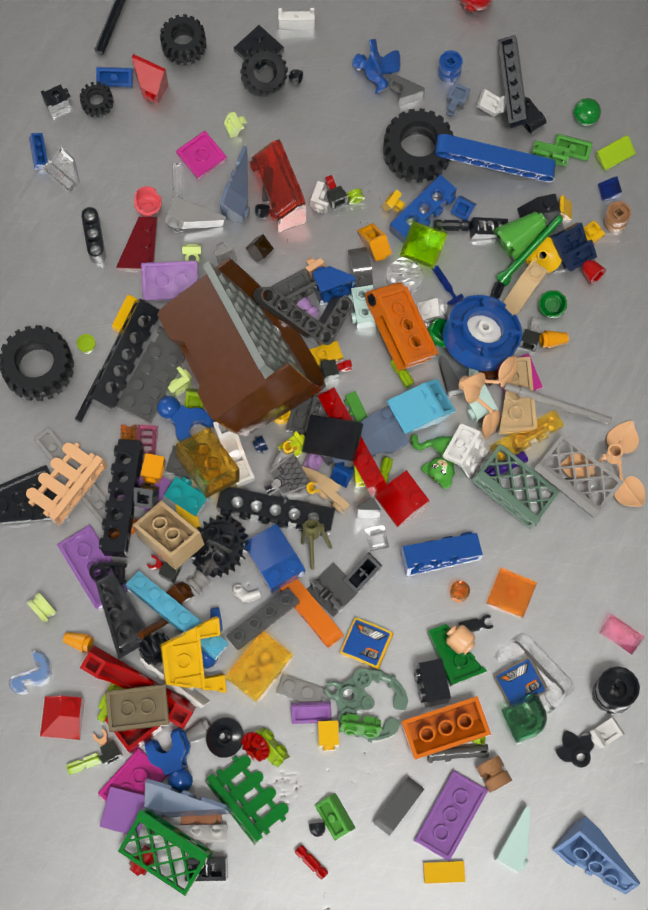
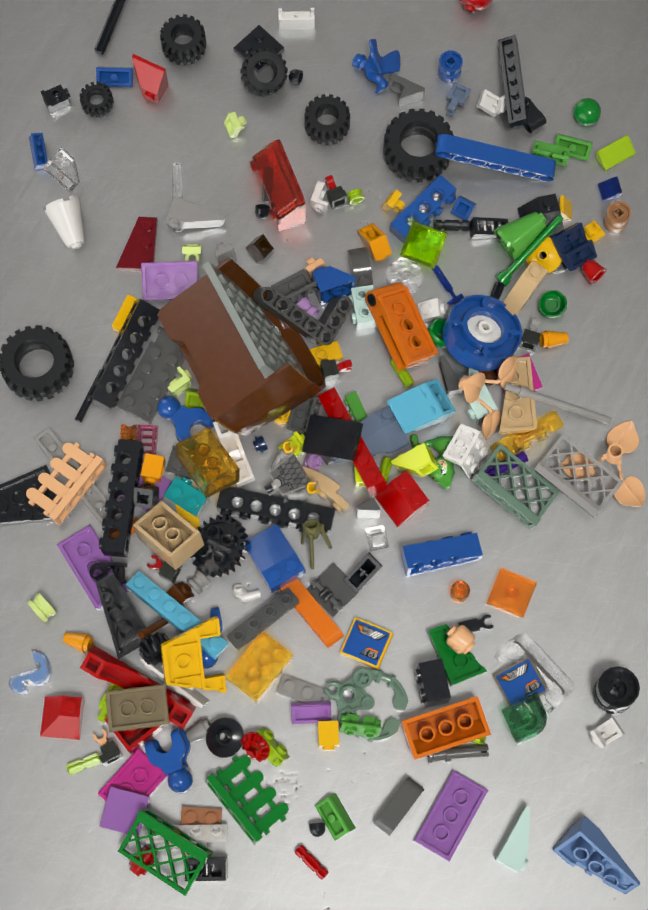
(67, 220): none -> white cone
(86, 343): lime piece -> none
(91, 227): black beam -> none
(147, 201): coral hair -> none
(169, 803): sand blue wedge -> none
(201, 155): dark pink tile -> none
(235, 195): sand blue wedge -> none
(327, 106): none -> black tyre
(342, 474): blue tile -> none
(417, 461): none -> neon yellow slope
(444, 872): yellow tile -> none
(494, 774): medium nougat wheel -> none
(576, 745): black plate -> none
(621, 634): clear pink slope -> none

